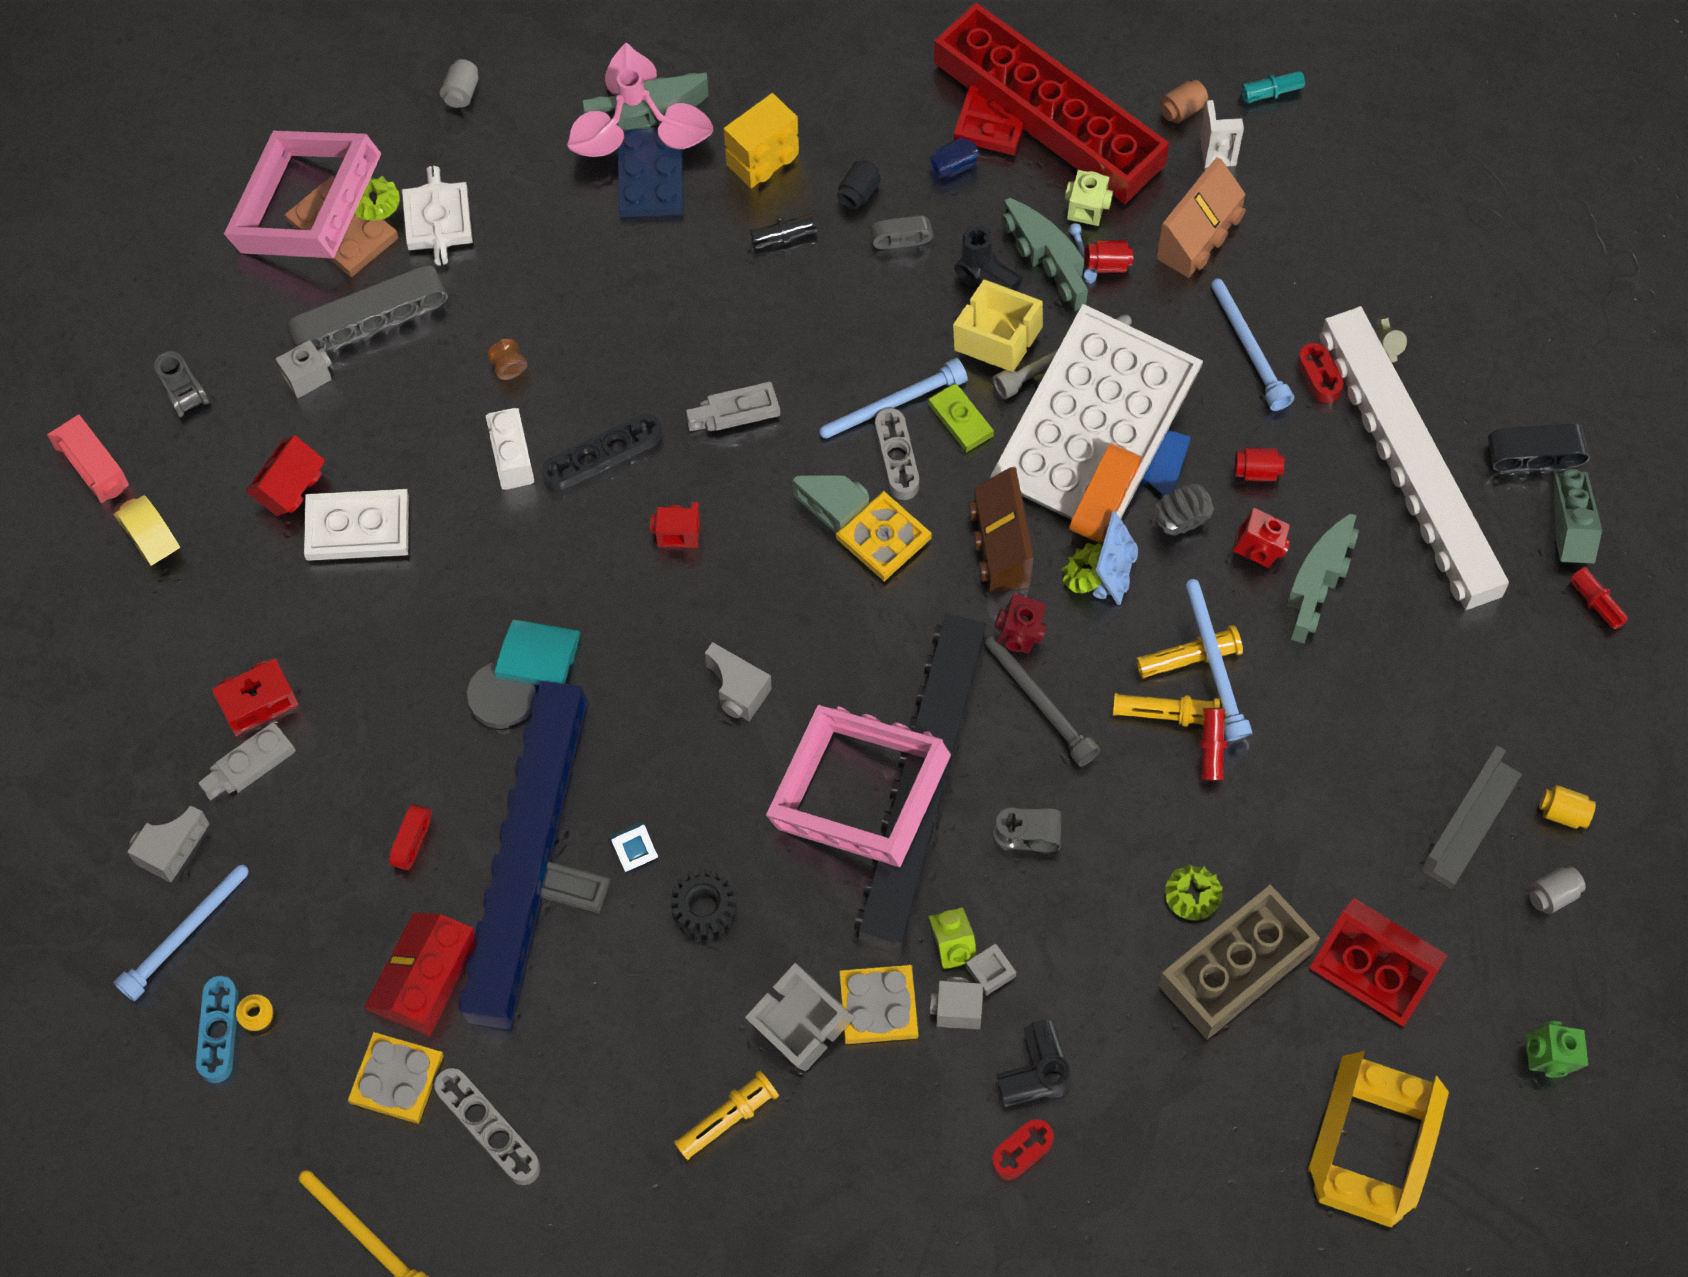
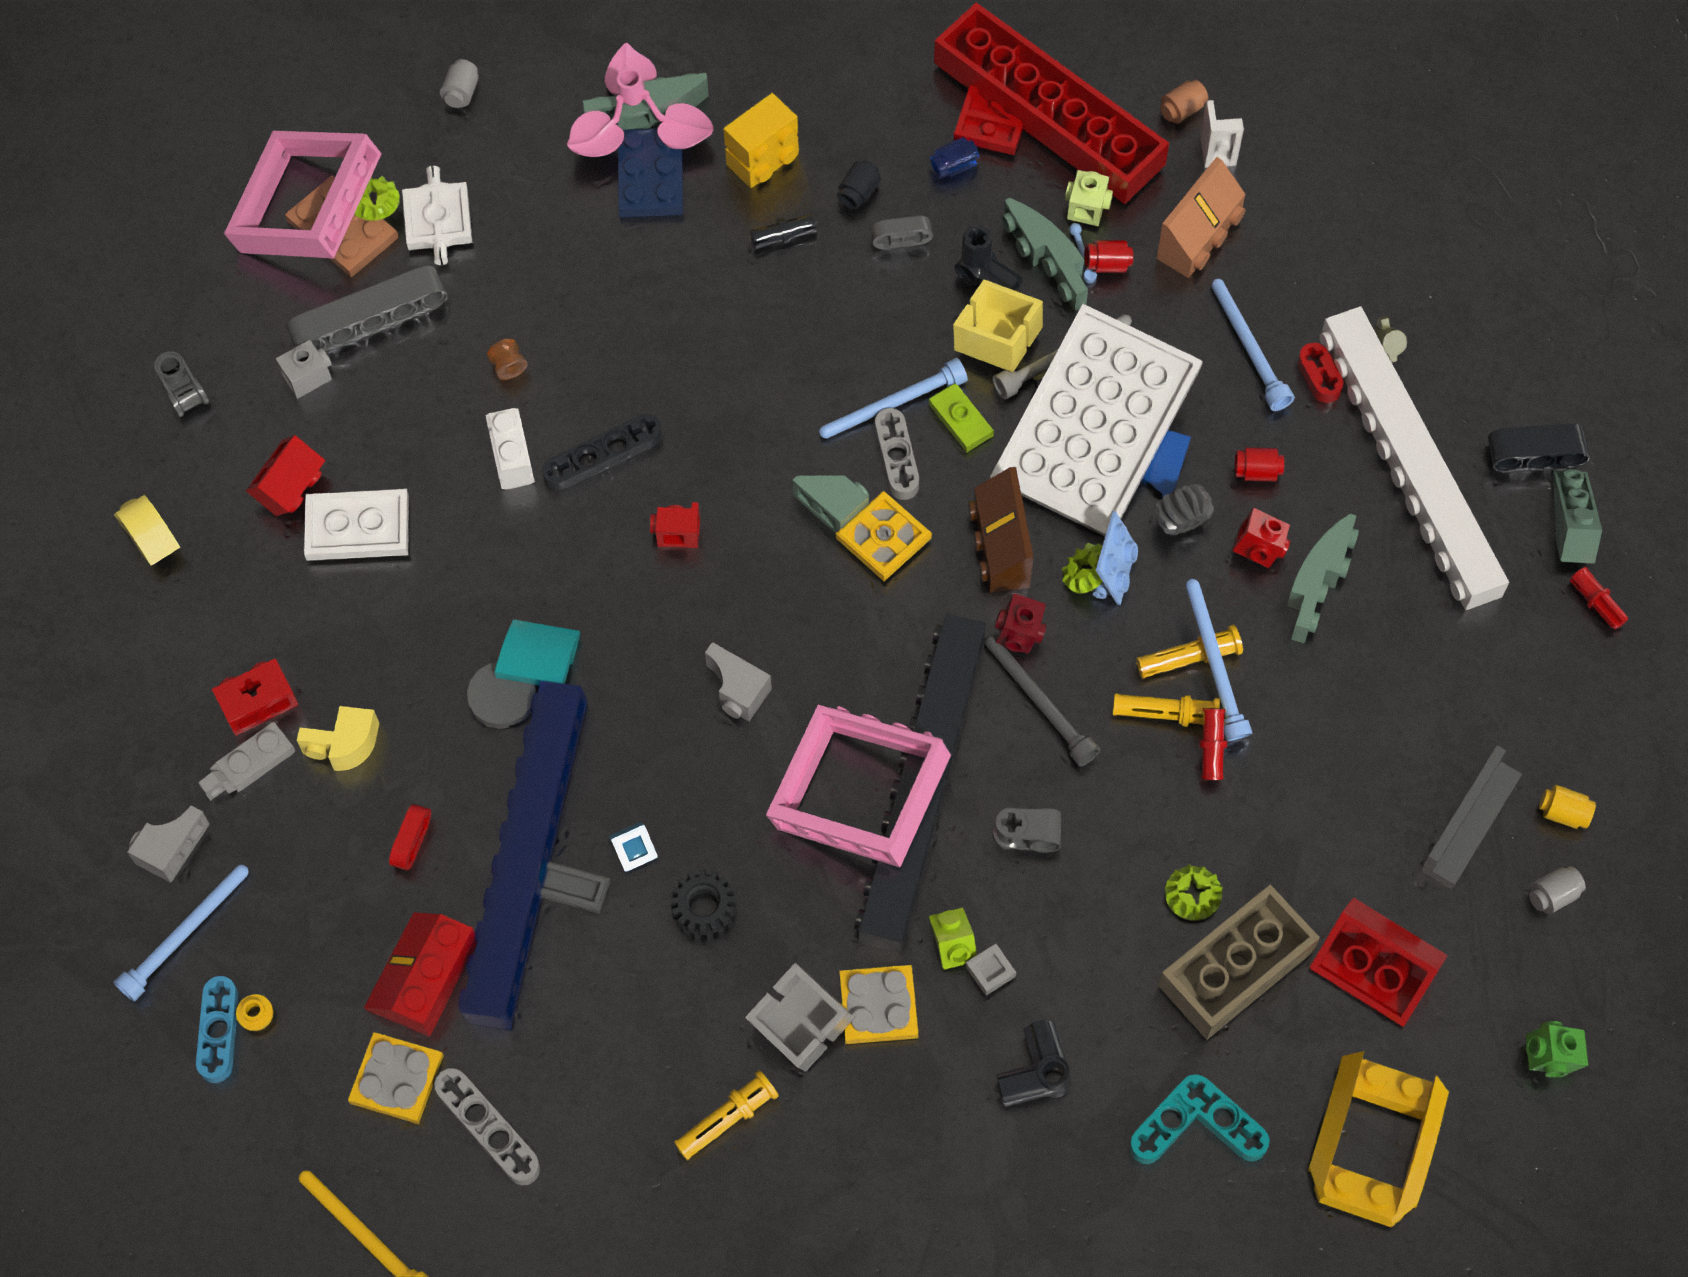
(89, 458): coral window -> none
(347, 744): none -> light yellow brick
(734, 408): light grey hinge -> none
(958, 1004): light grey brick -> none
(1028, 1155): red beam -> none
(1105, 492): orange beam -> none
(1191, 1110): none -> teal beam
(1272, 86): teal axle -> none

